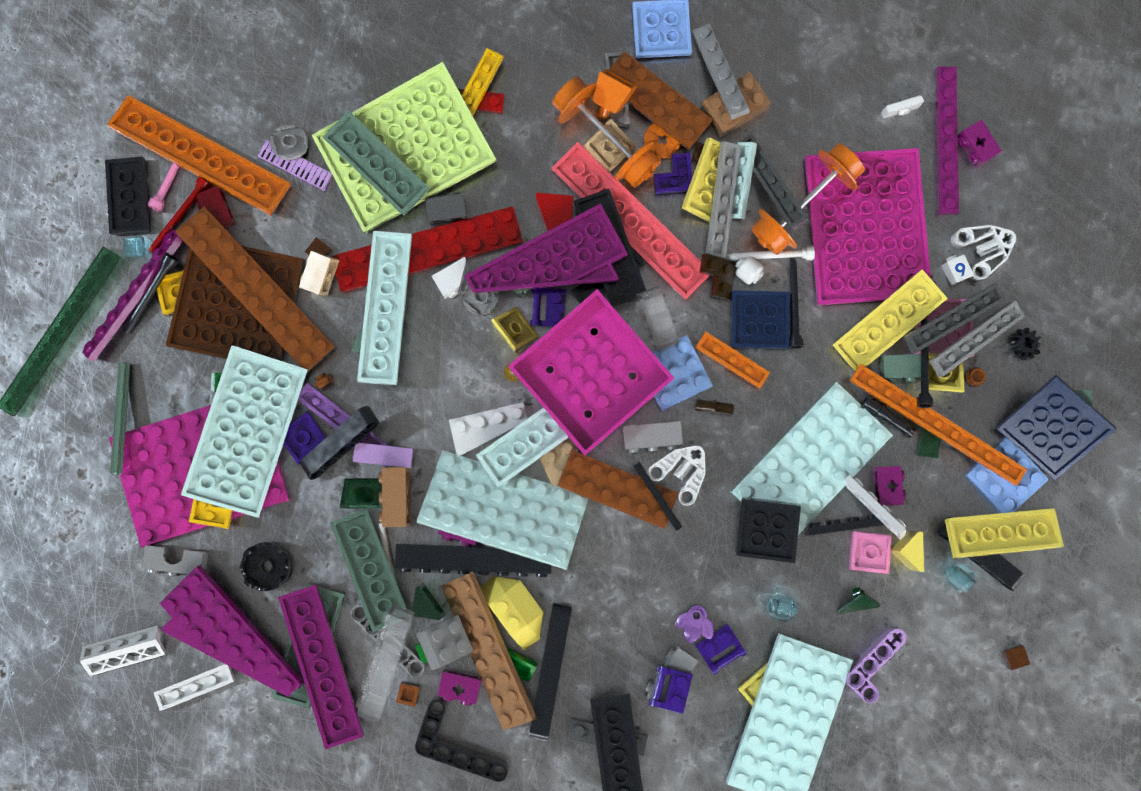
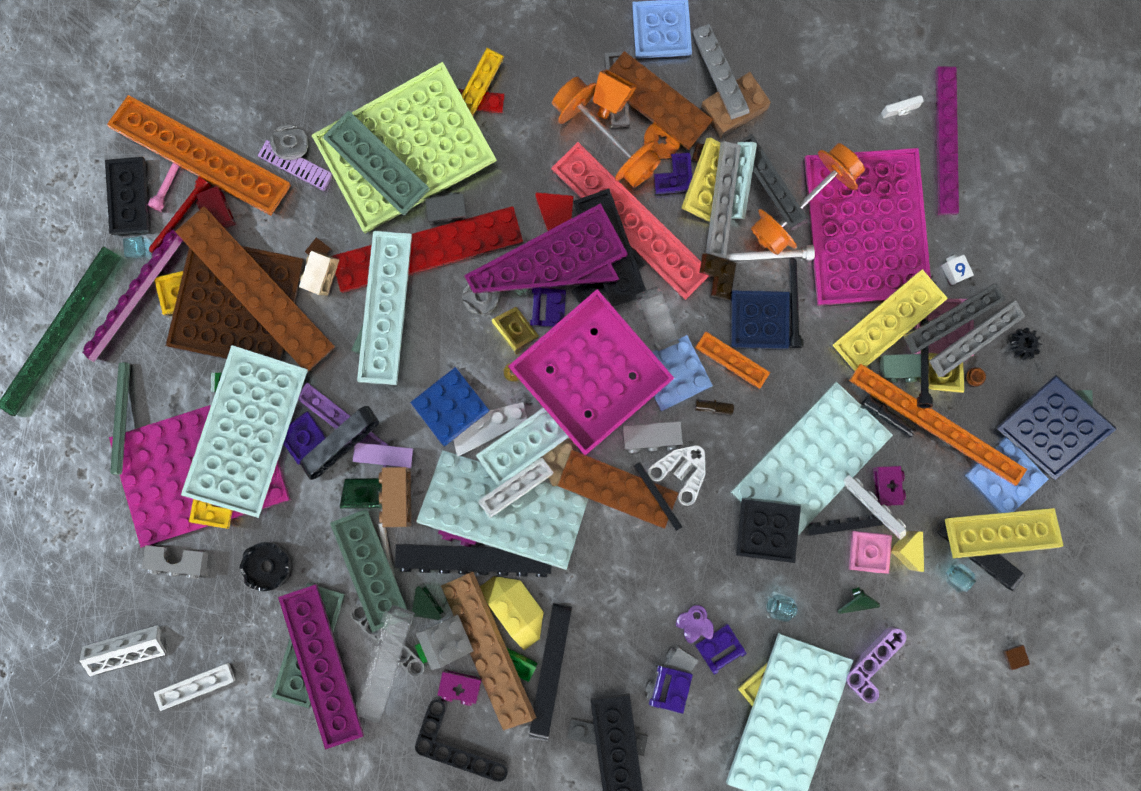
(167, 263): black piece -> none
(216, 626): magenta wing -> none
(322, 380): dark orange plate -> none
(408, 694): dark orange plate -> none
(449, 406): none -> blue plate
(451, 278): white slope -> none
(515, 487): none -> white plate
(604, 150): tan plate -> none
(749, 270): white head -> none
(928, 444): clear green plate -> none
(979, 134): magenta brick -> none
(995, 234): white connector -> none

